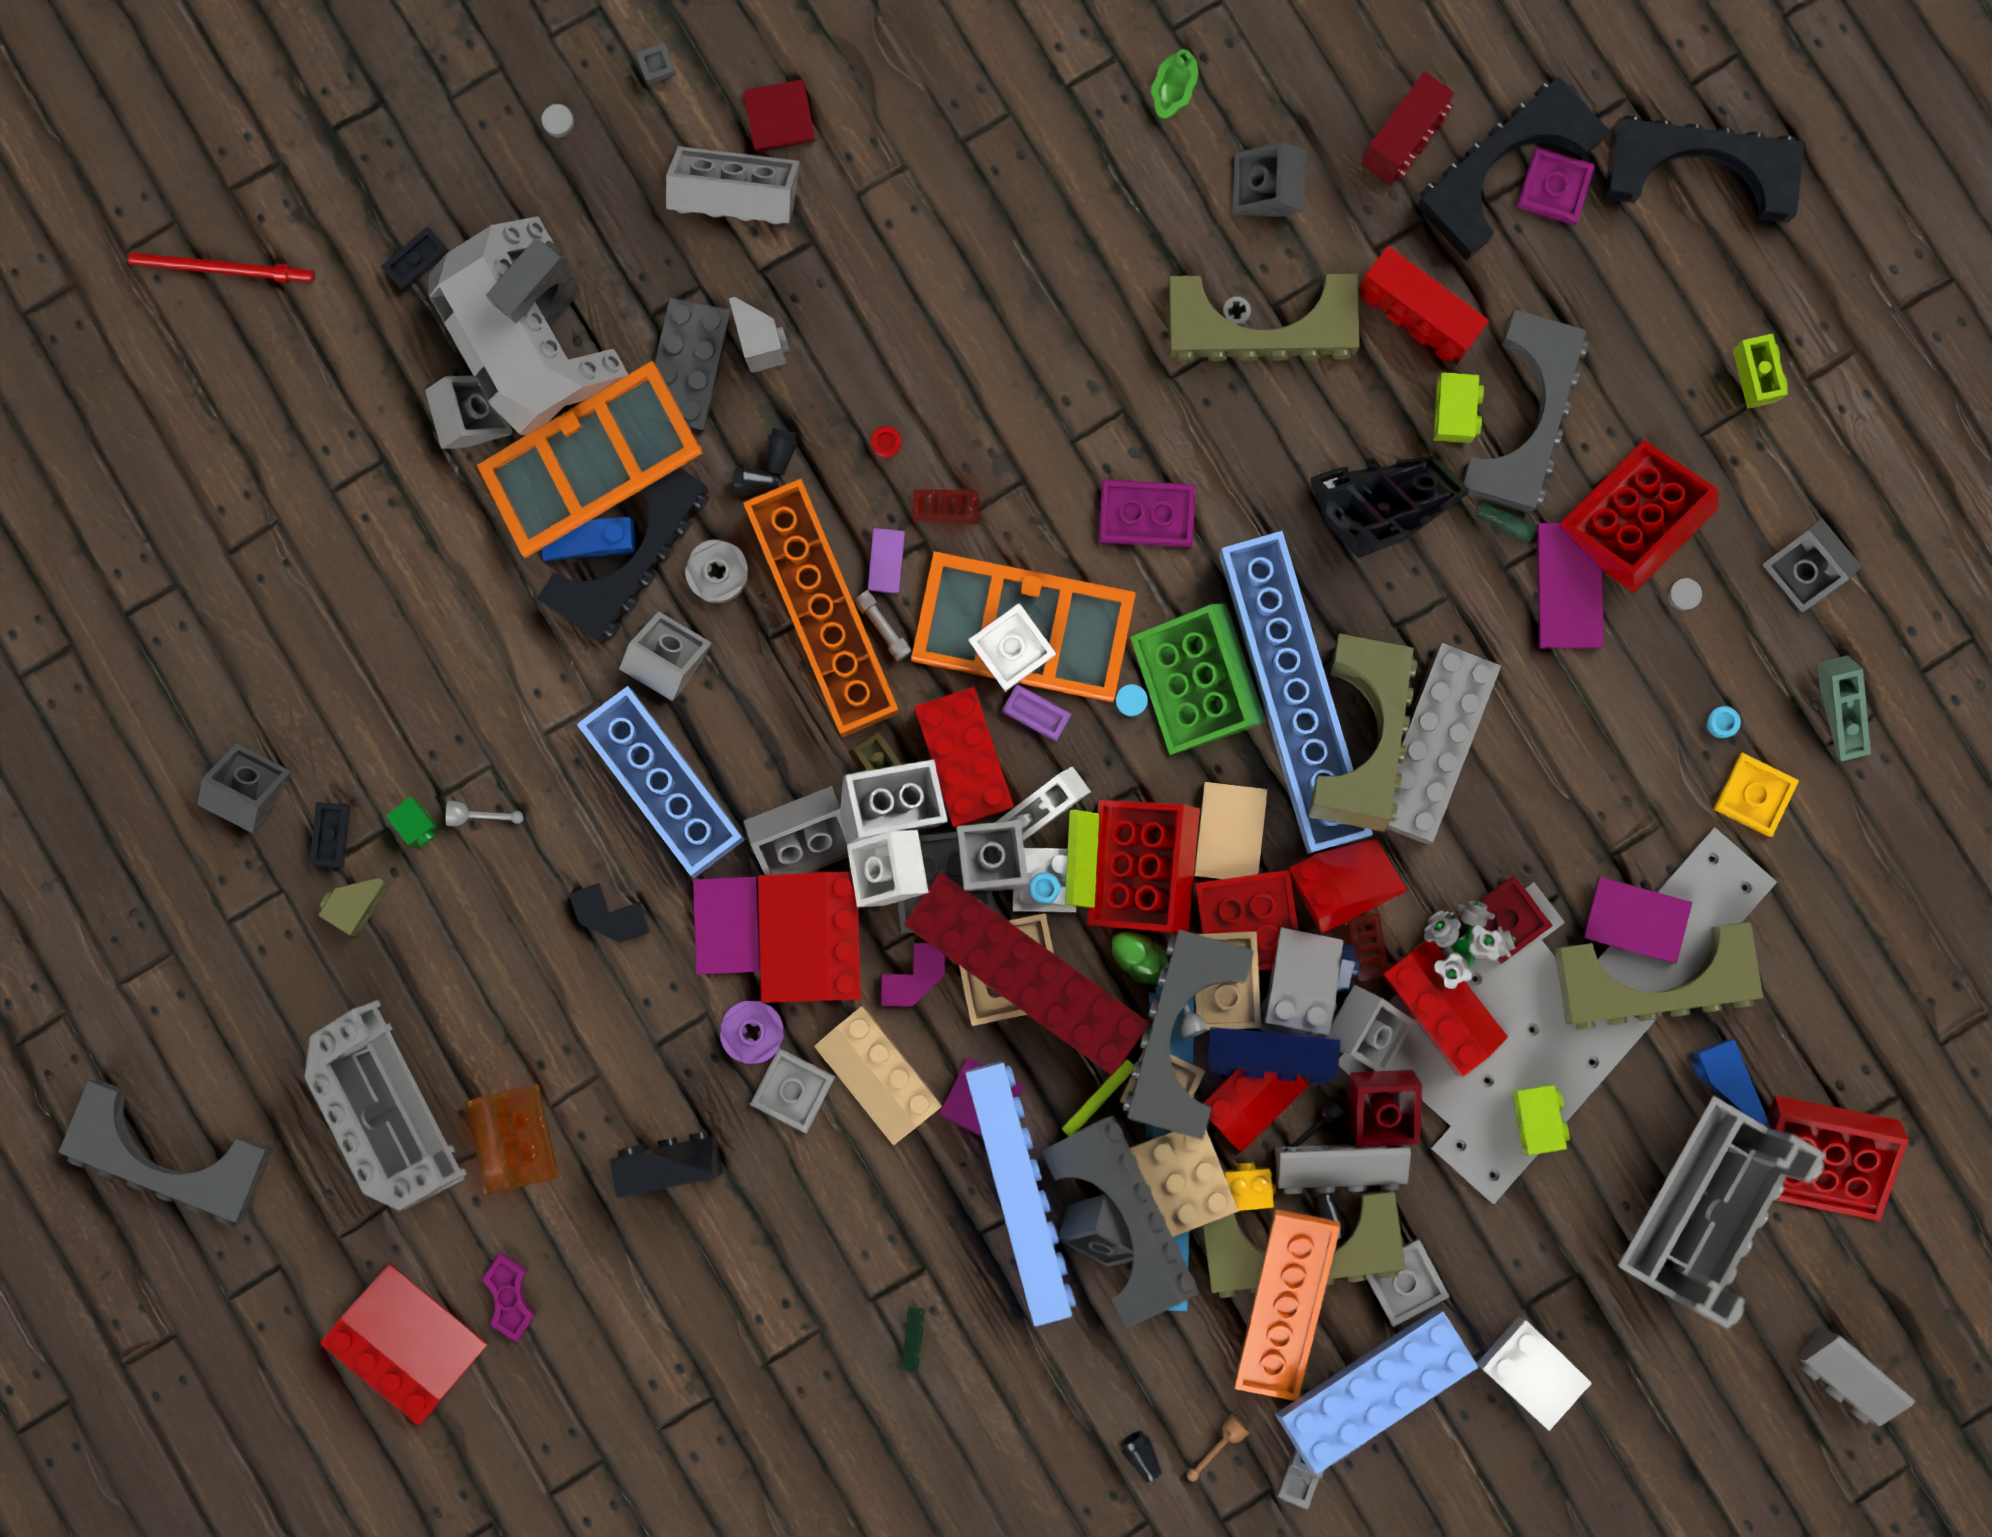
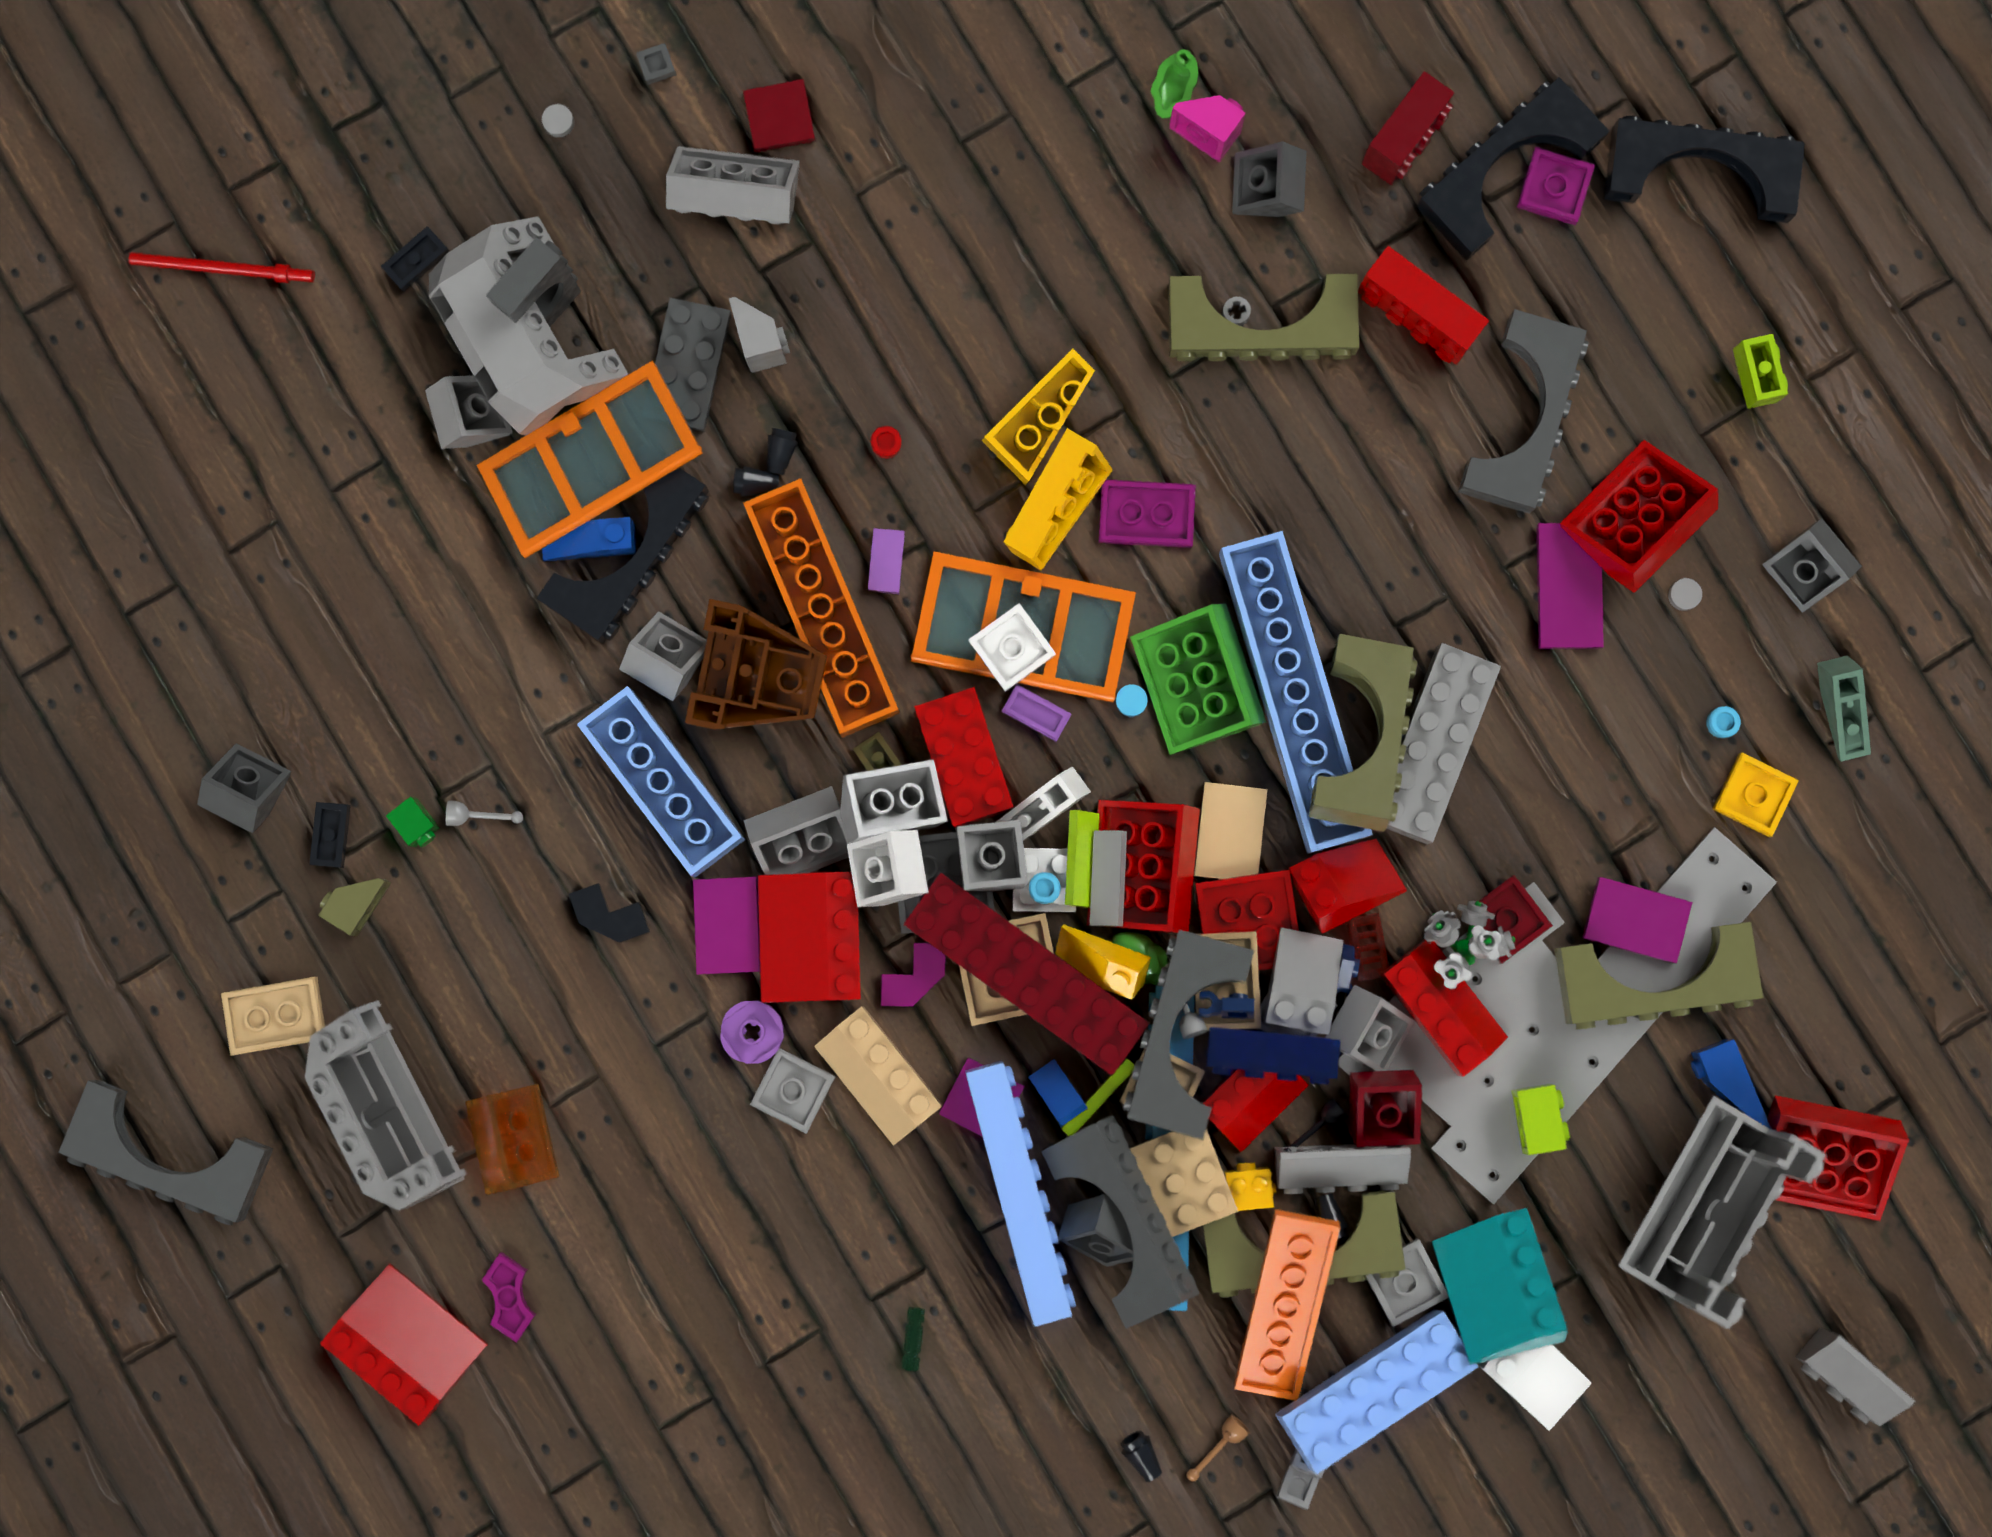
(272, 1015): none -> tan tile
(666, 1166): black slope -> none
(733, 579): light grey plate -> none
(753, 672): none -> reddish brown wedge
(897, 647): light grey bar -> none
(972, 509): clear red slope -> none
(1033, 423): none -> yellow wedge
(1057, 499): none -> yellow wedge
(1058, 1092): none -> blue tile
(1103, 962): none -> yellow slope
(1108, 878): none -> light grey tile
(1208, 123): none -> dark pink slope
(1236, 1006): none -> dark blue plate
(1385, 504): black wedge -> none
(1457, 408): lime brick -> none
(1500, 1287): none -> teal slope
(1505, 521): clear green axle -> none

